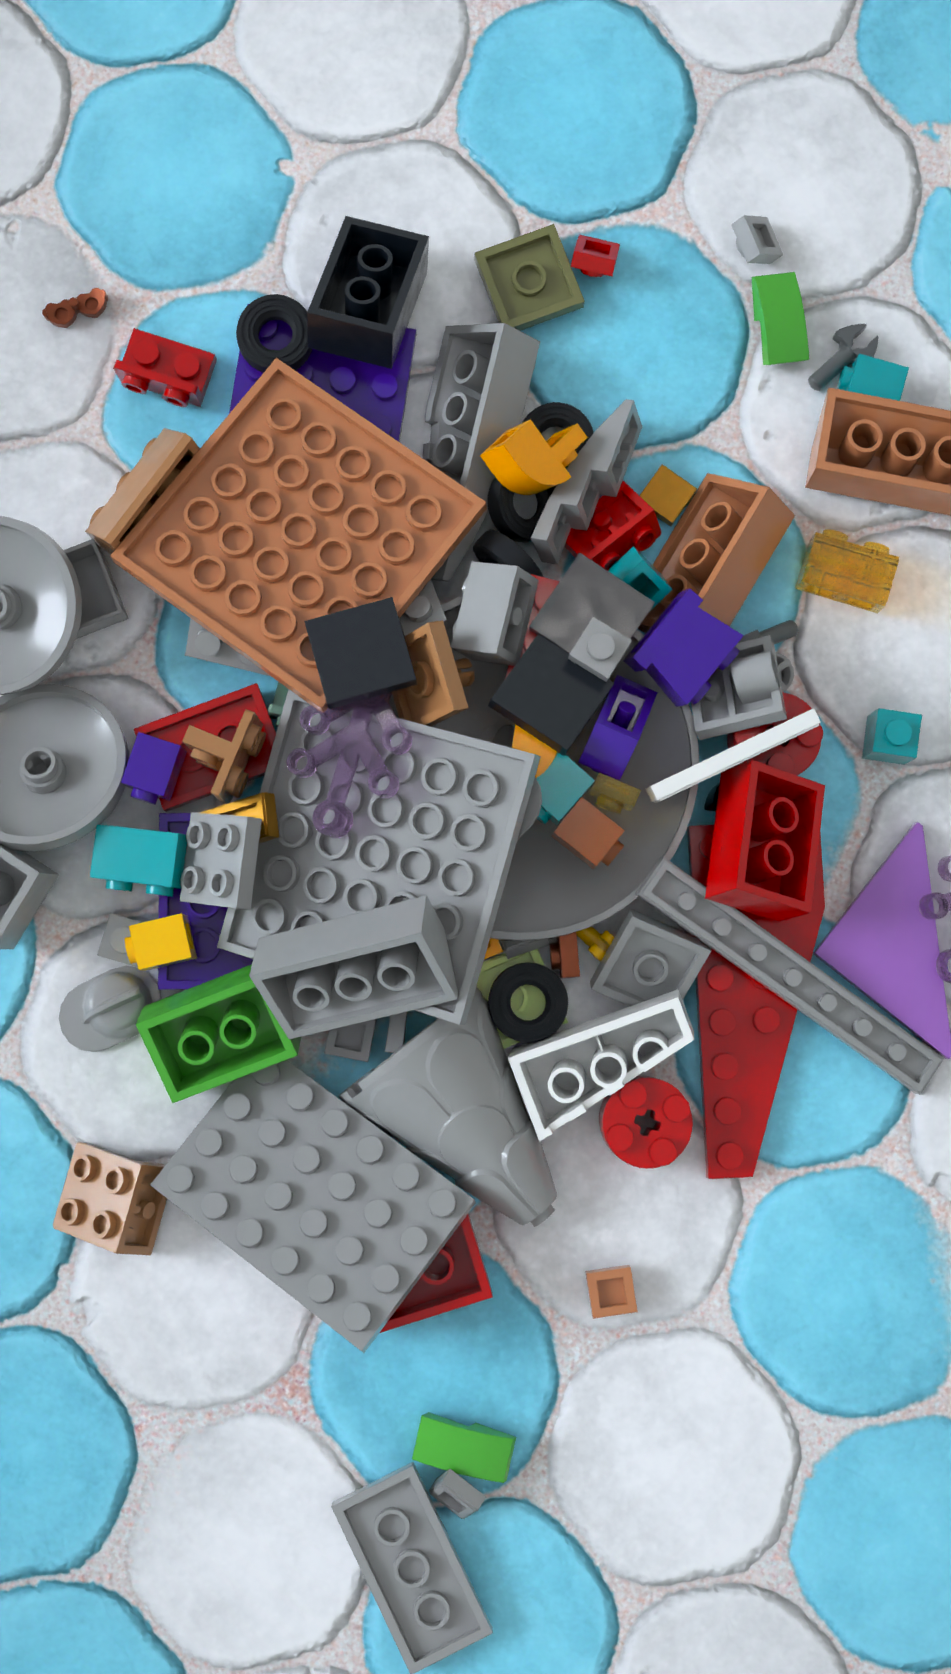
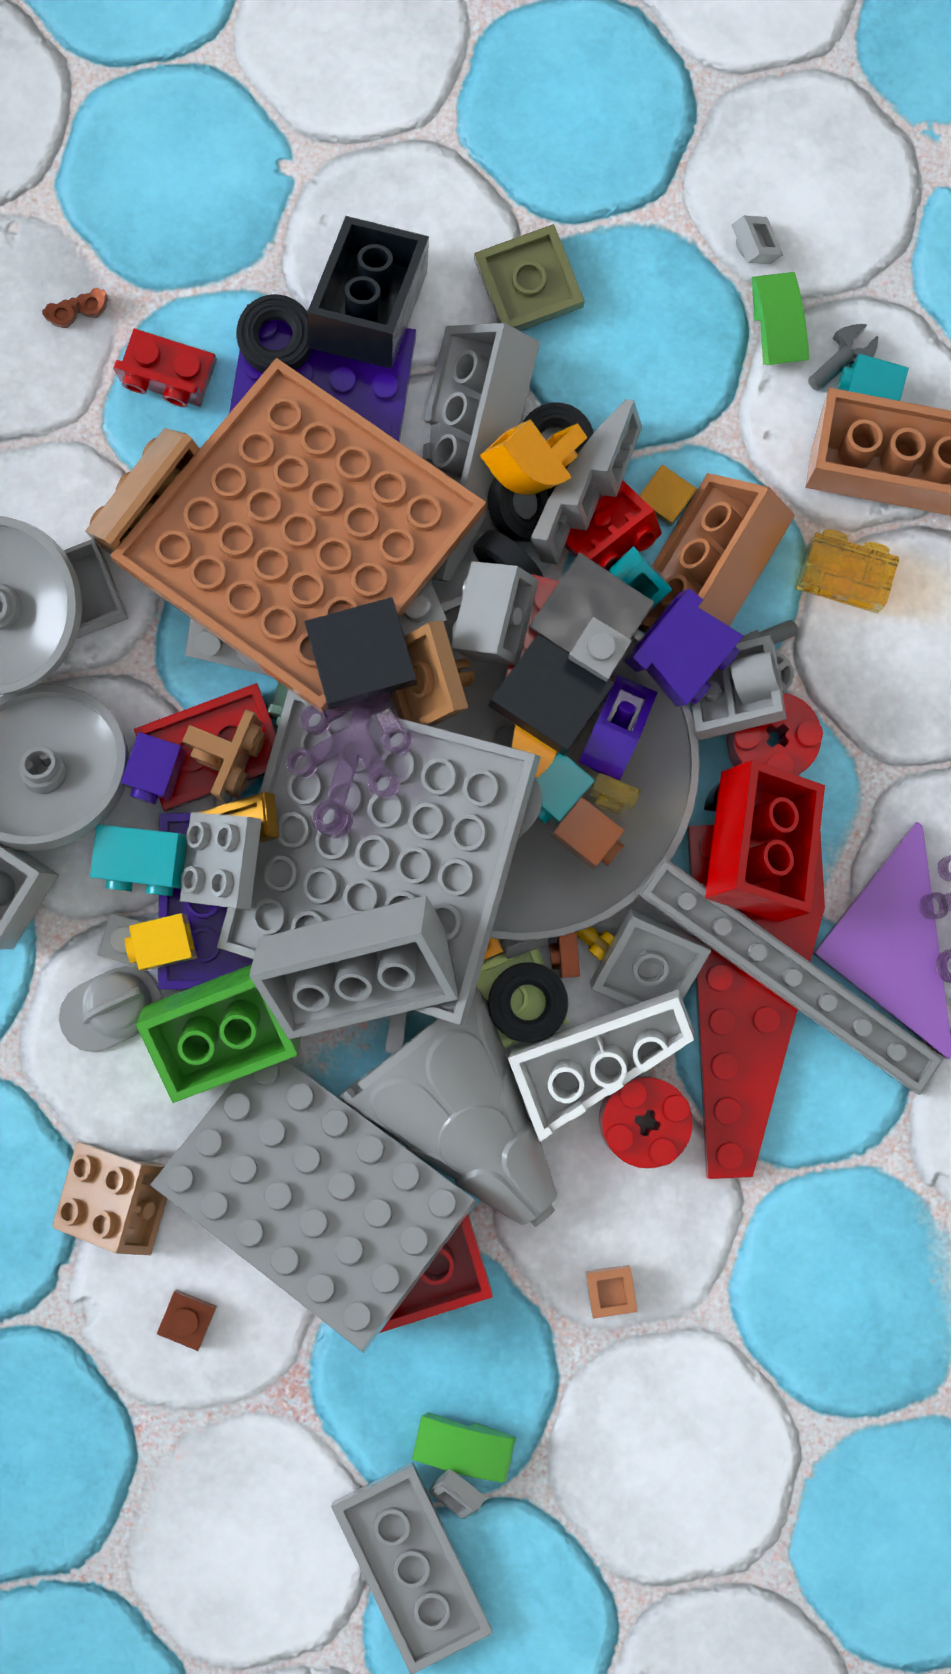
(186, 1320): none -> copper plate
(351, 1041): light grey plate -> none
(595, 256): red plate -> none
(733, 756): white tile -> none
(891, 736): teal brick -> none

